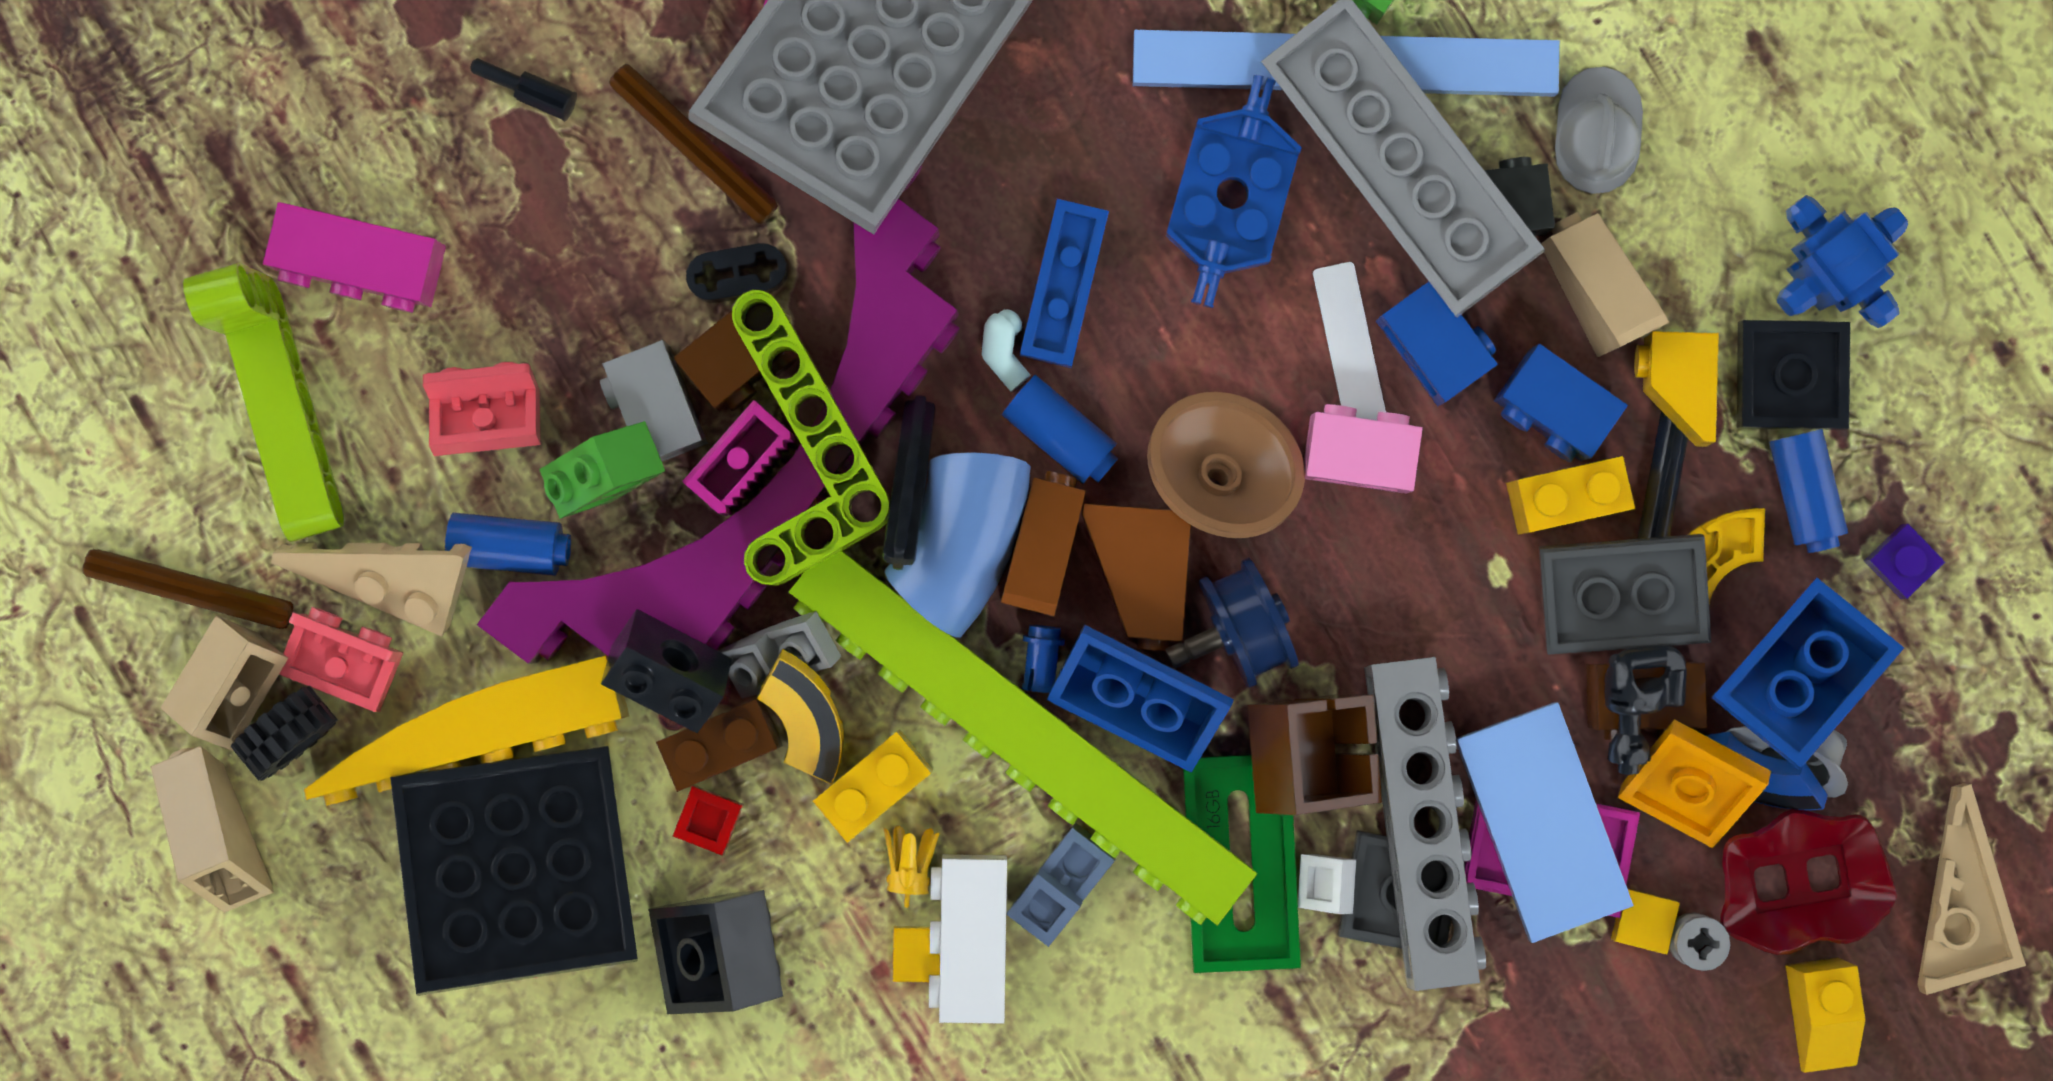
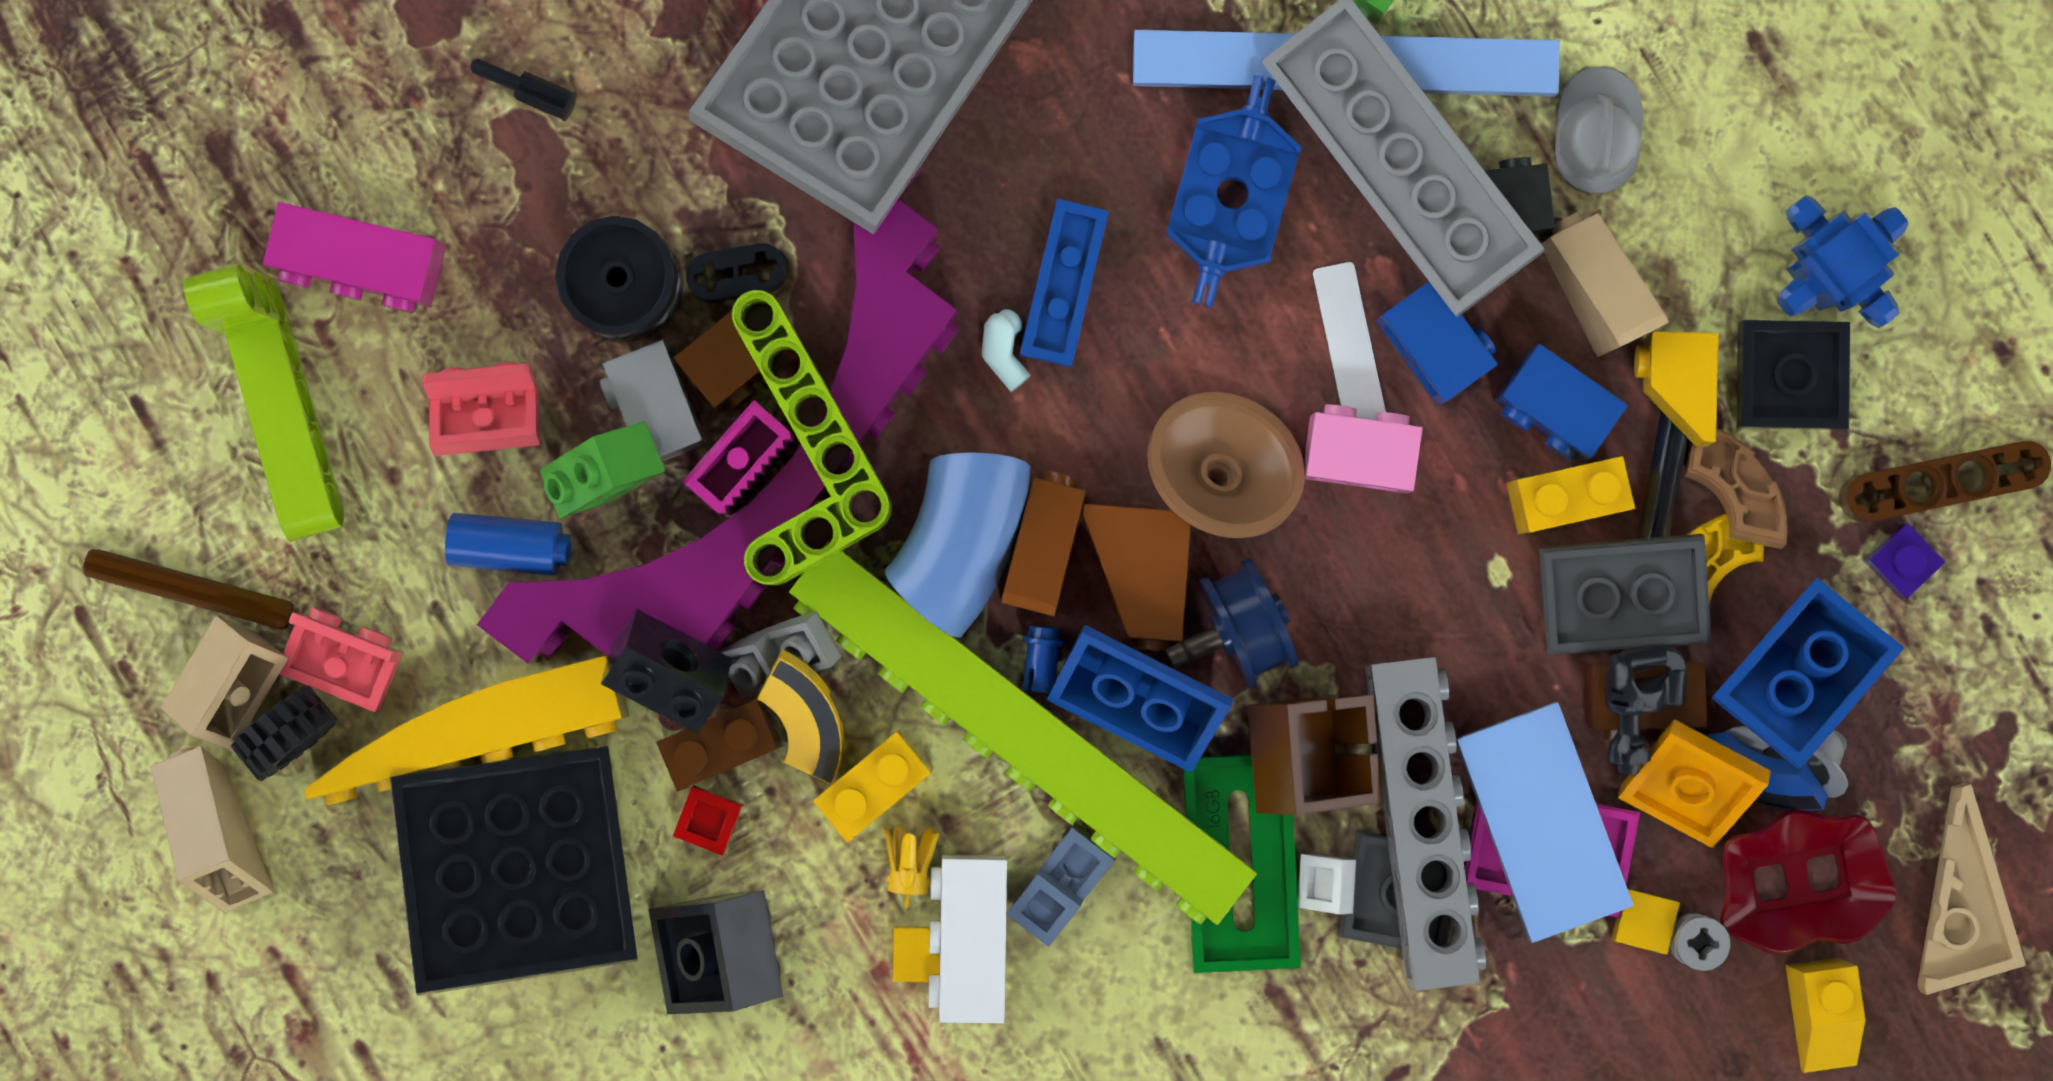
(397, 580): tan wing -> none
(589, 268): none -> black wheel
(693, 144): reddish brown axle -> none
(909, 483): black axle -> none
(1061, 431): blue brick -> none
(1744, 489): none -> medium nougat tile
(1809, 490): blue brick -> none
(1944, 481): none -> reddish brown beam

